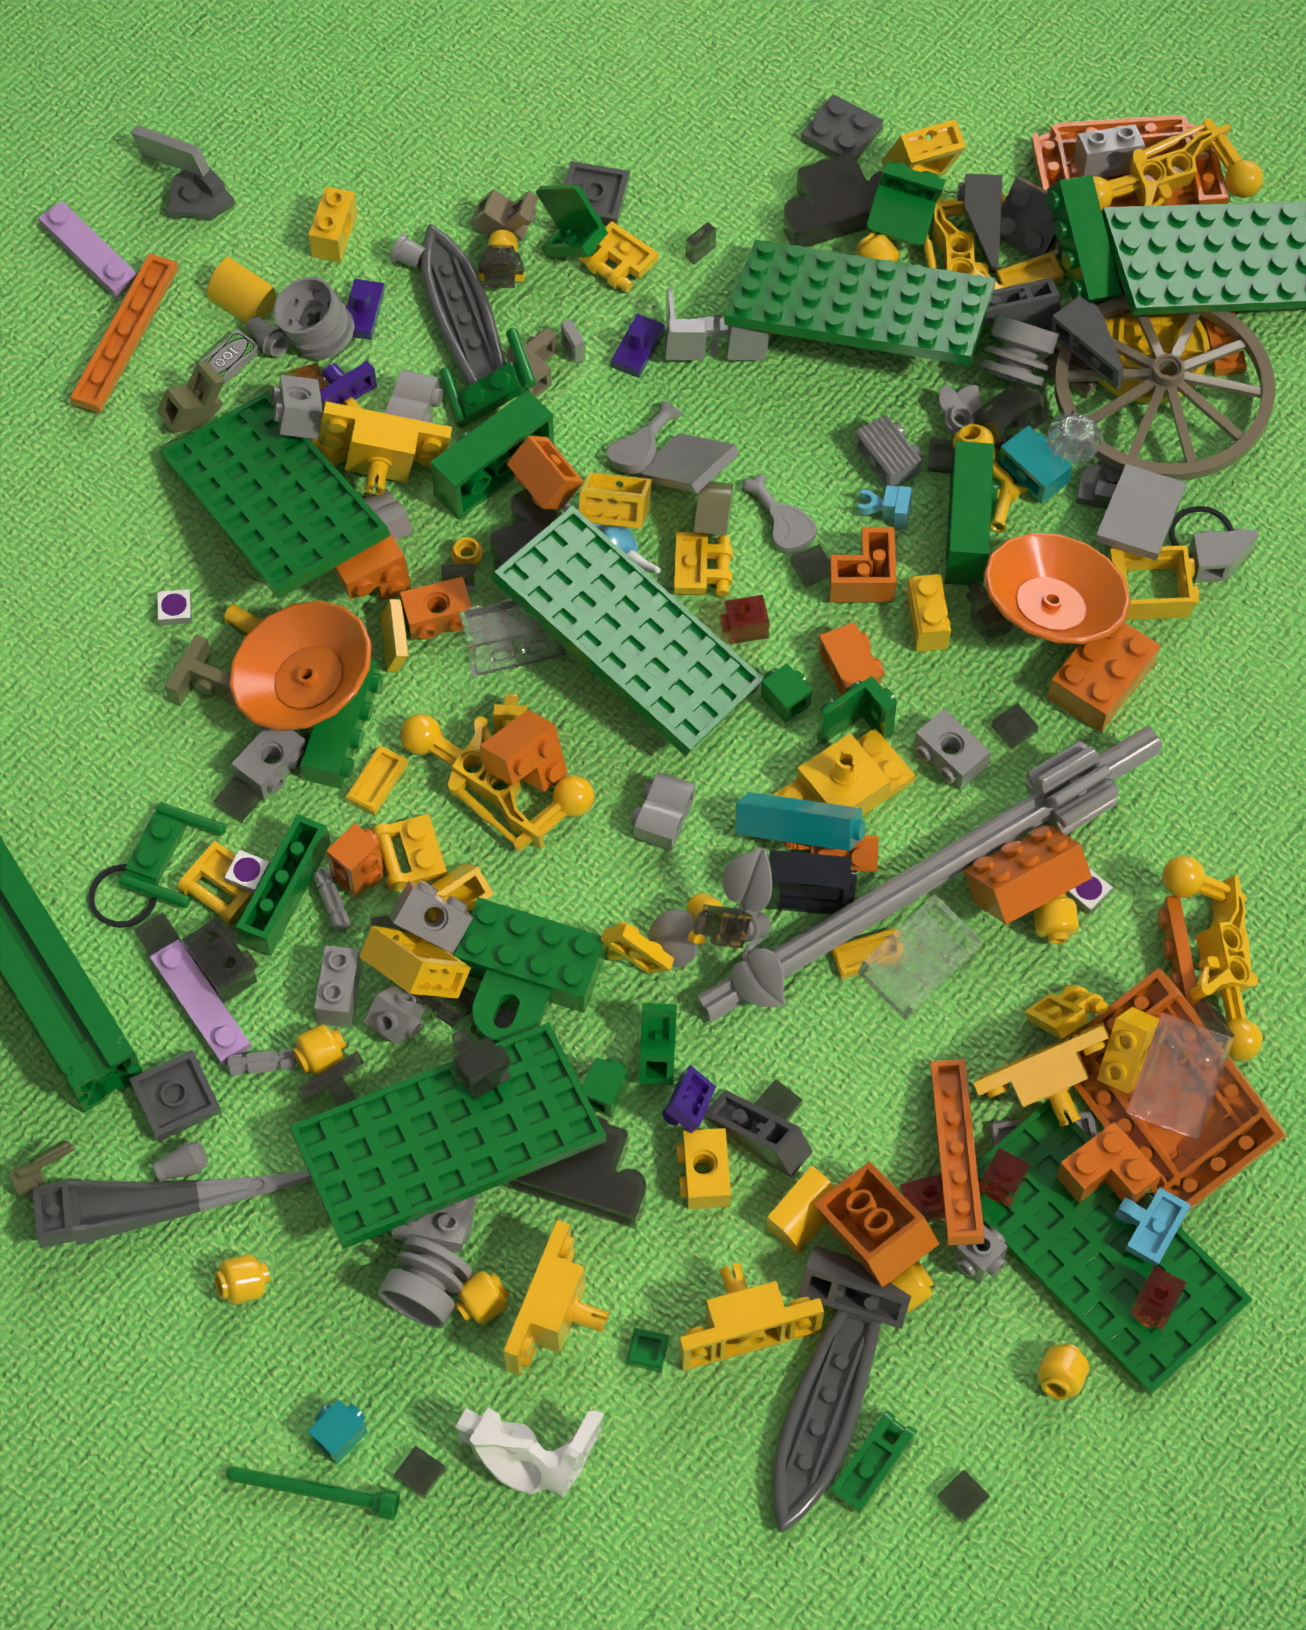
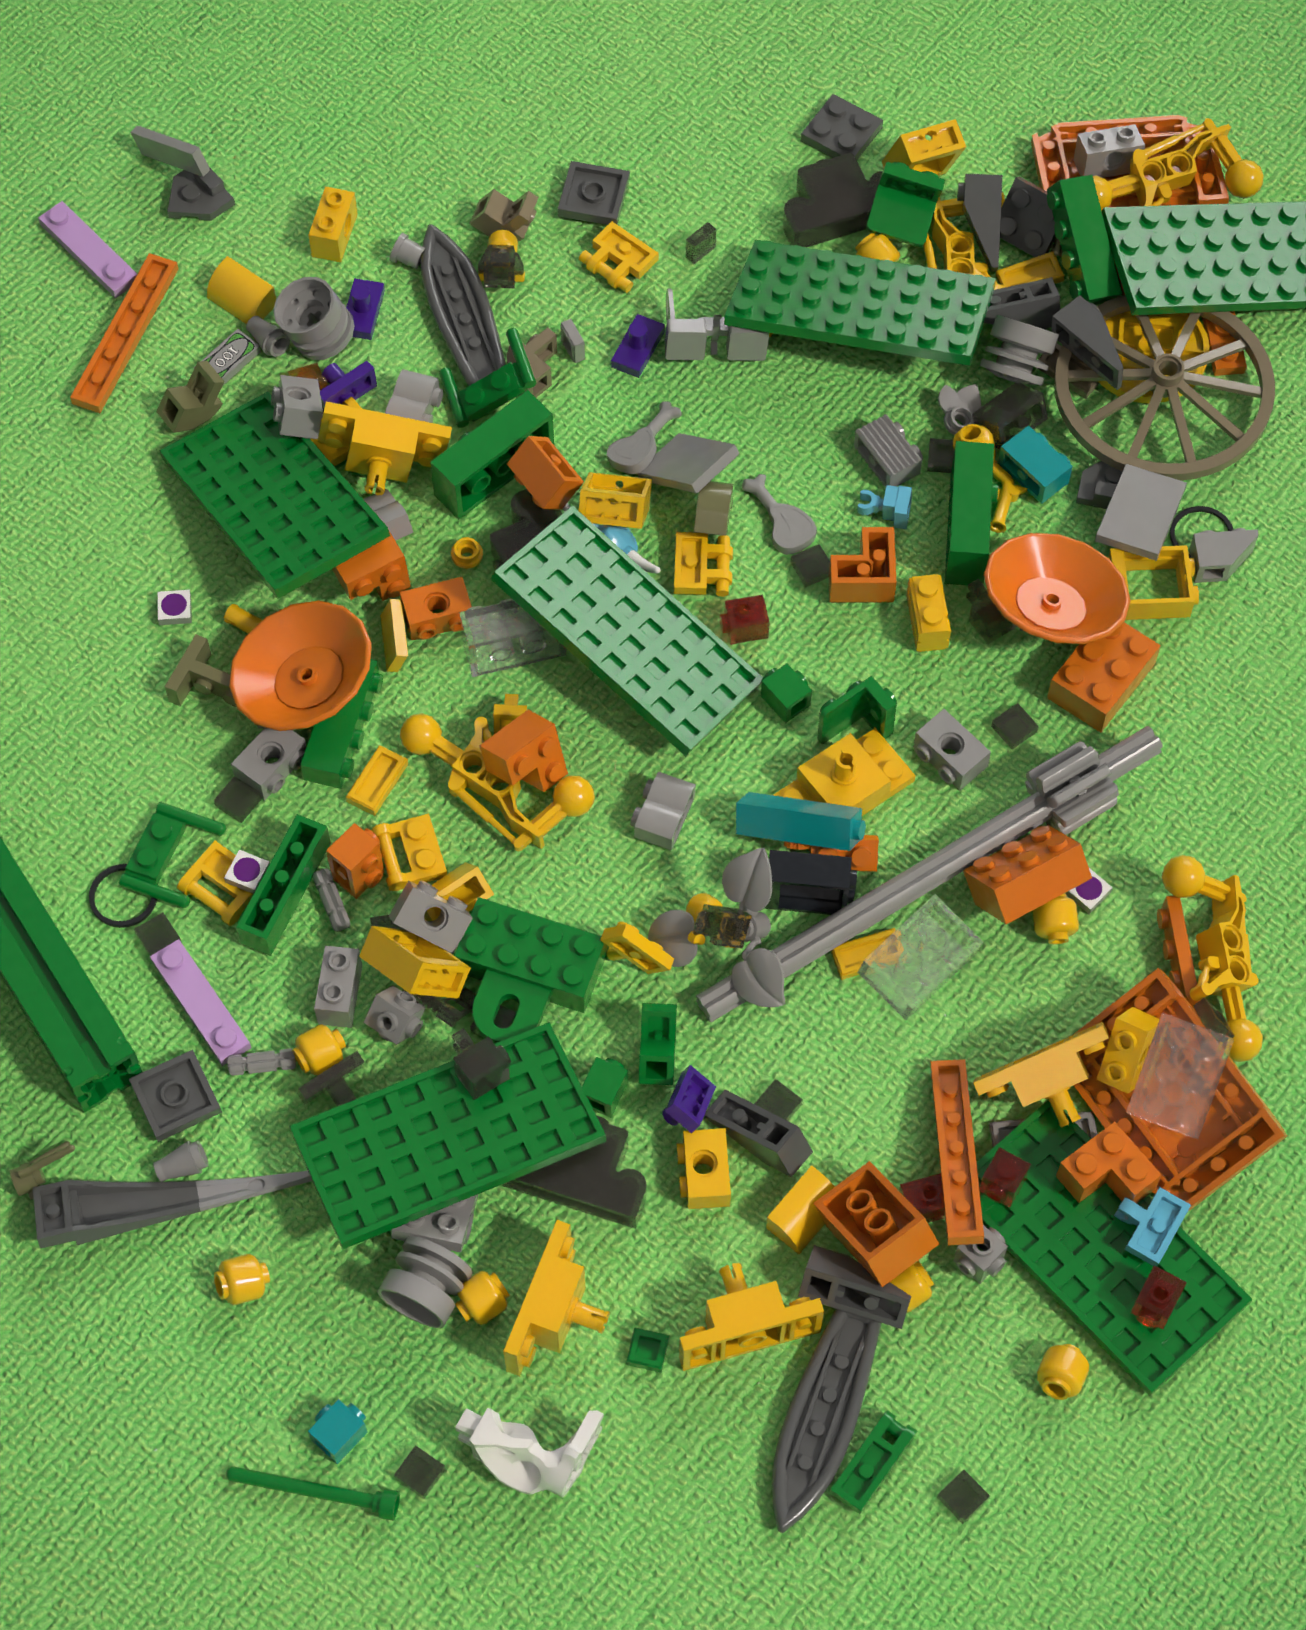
(221, 960): clear smoke brick -> none
(452, 571): clear smoke tile -> none
(577, 222): green bracket -> none
(848, 657): orange brick -> none
(1066, 1012): yellow plate -> none
(1074, 437): clear gear -> none

